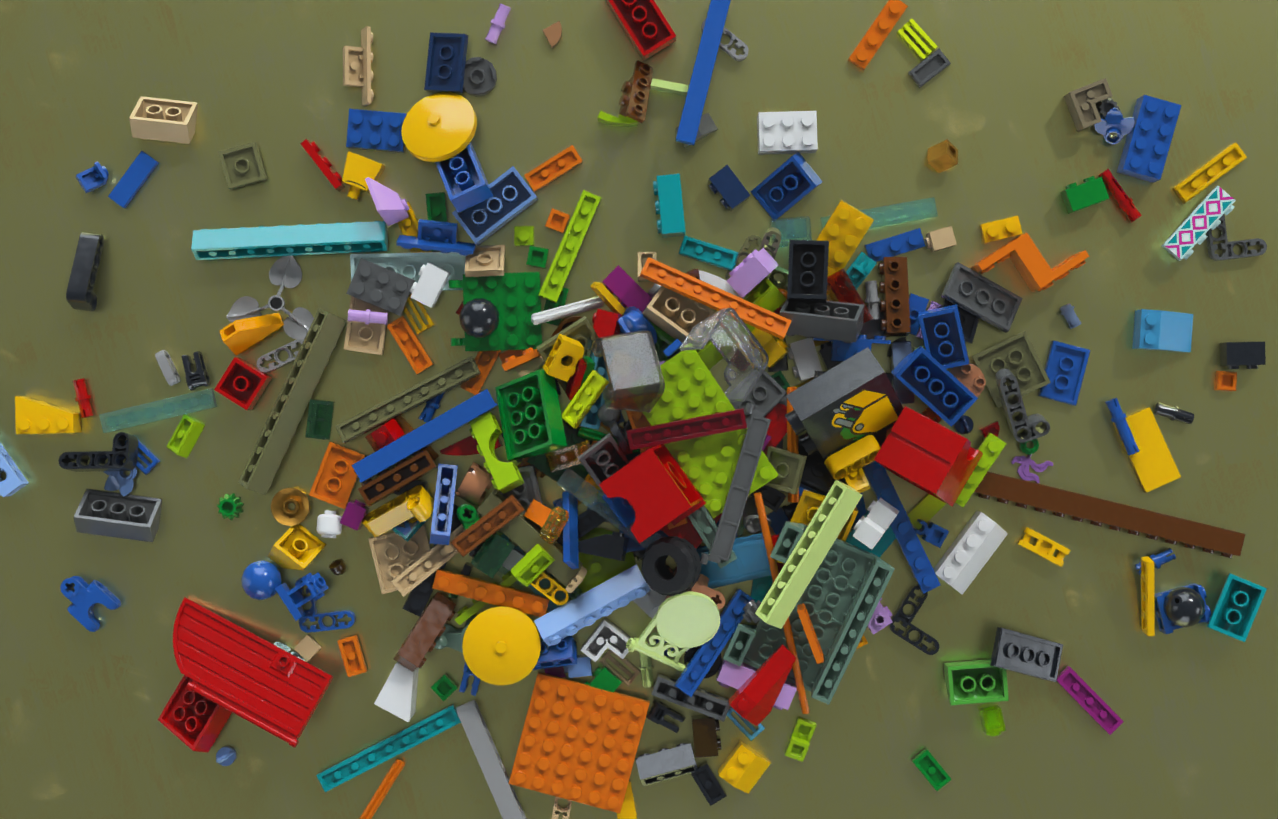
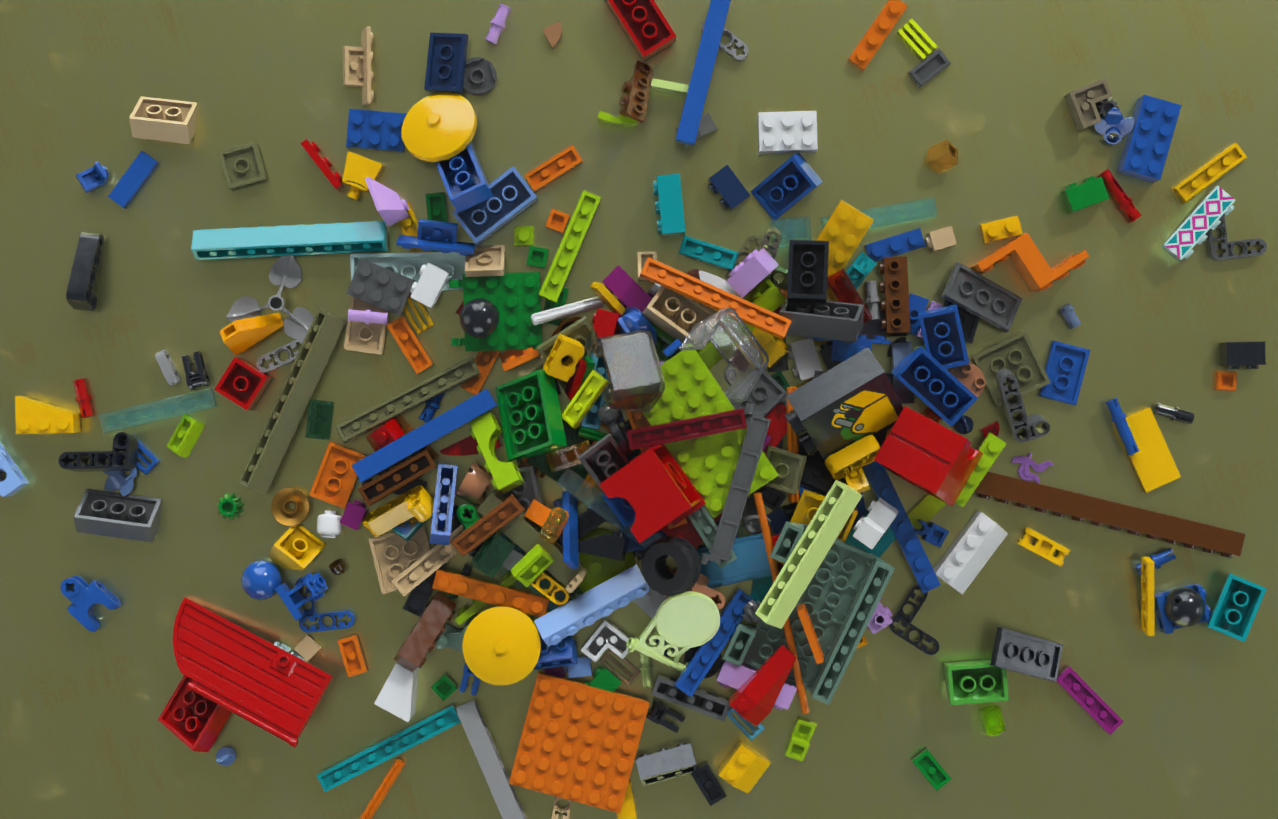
(704, 736): dark brown brick -> none
(1035, 445): green plate -> none
(1162, 330): dark azure slope -> none

